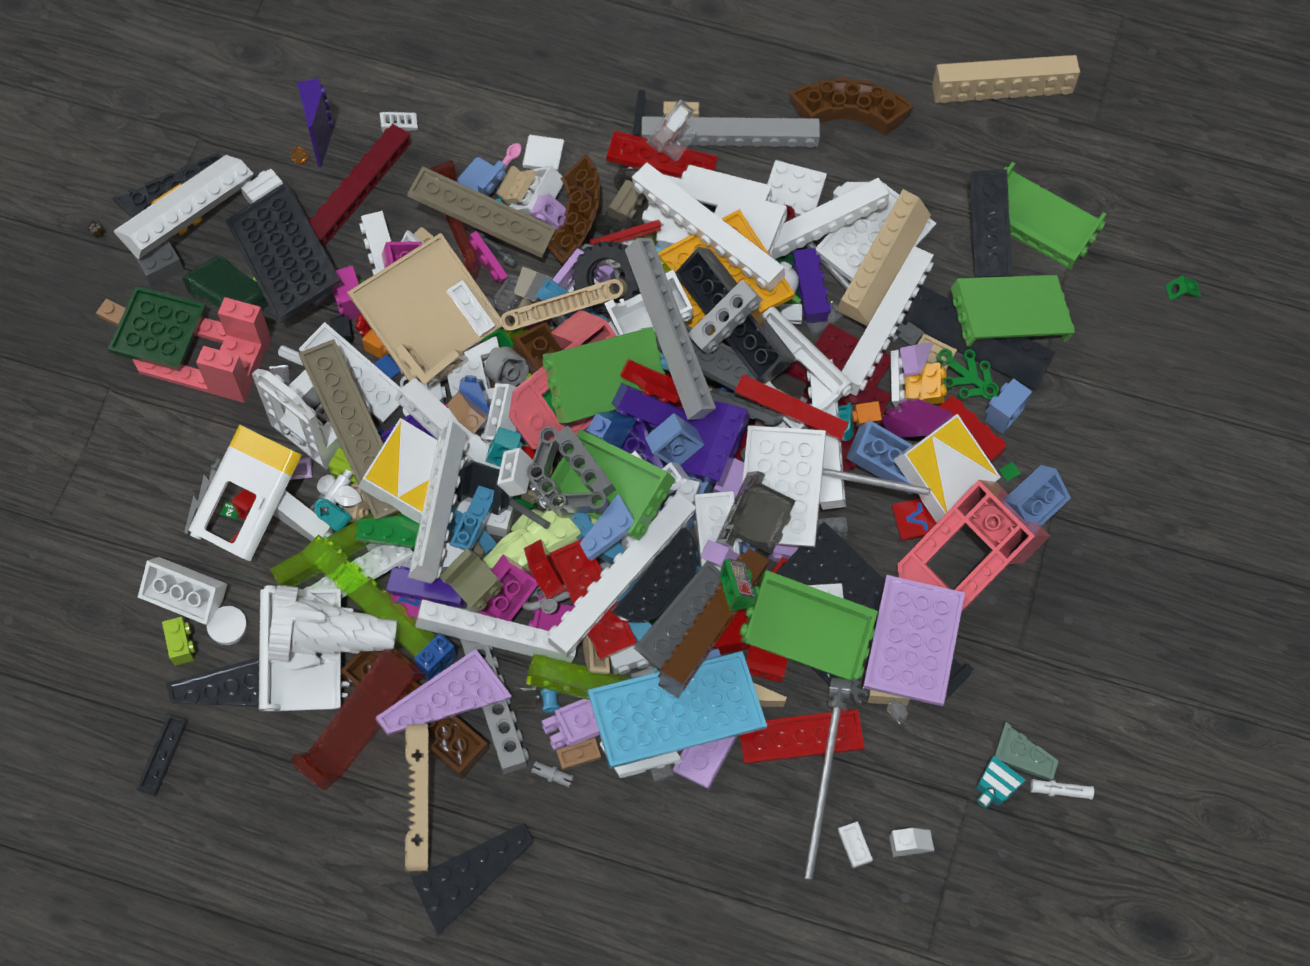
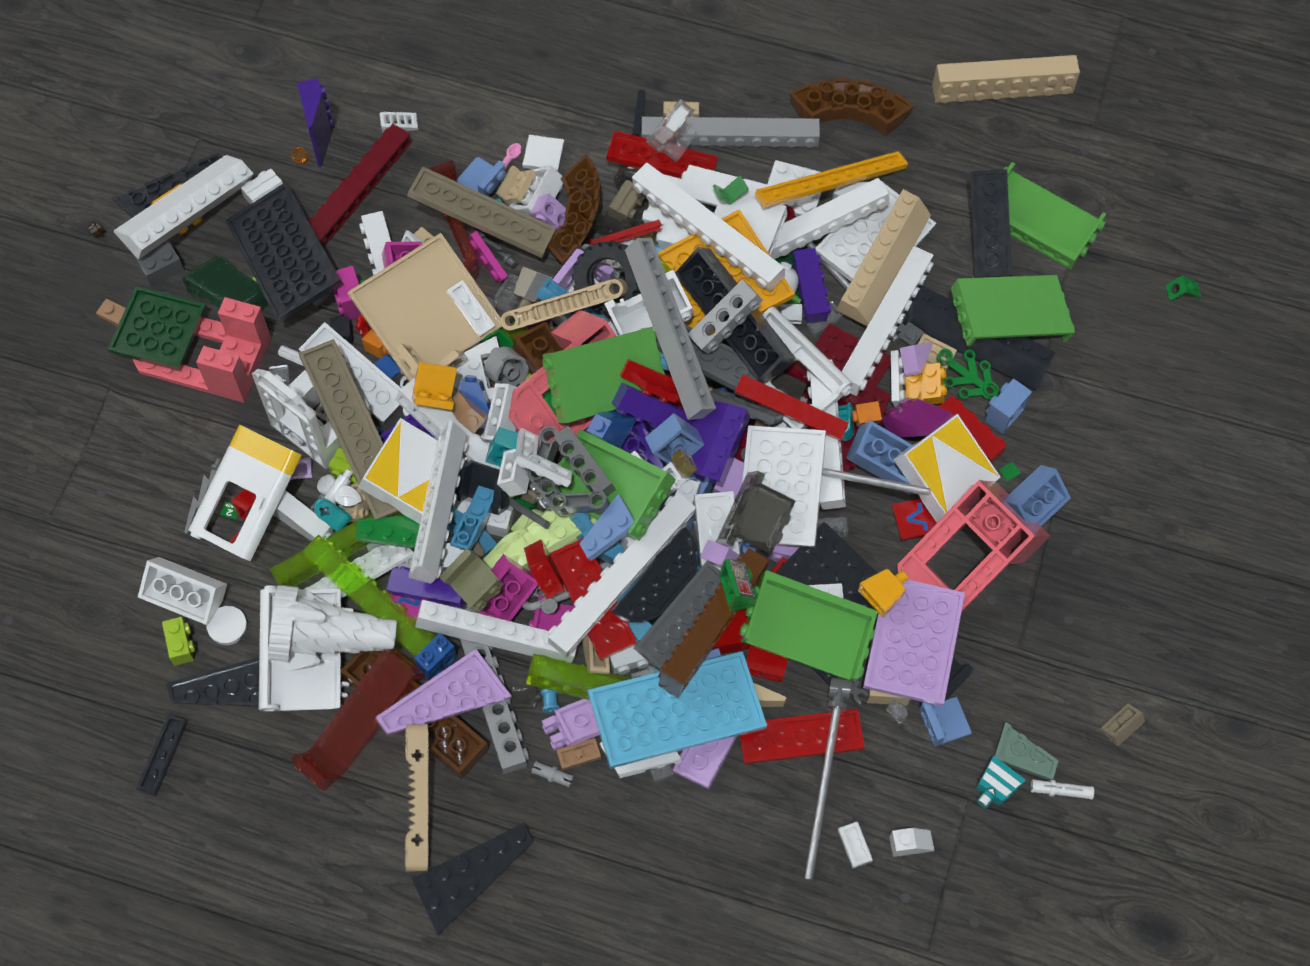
(434, 385): none -> light orange bracket
(527, 457): none -> white plate
(684, 463): none -> clear yellow piece
(732, 191): none -> green bracket
(830, 179): none -> light orange plate
(884, 590): none -> light orange torso
(944, 722): none -> medium blue bracket
(1123, 724): none -> dark tan slope

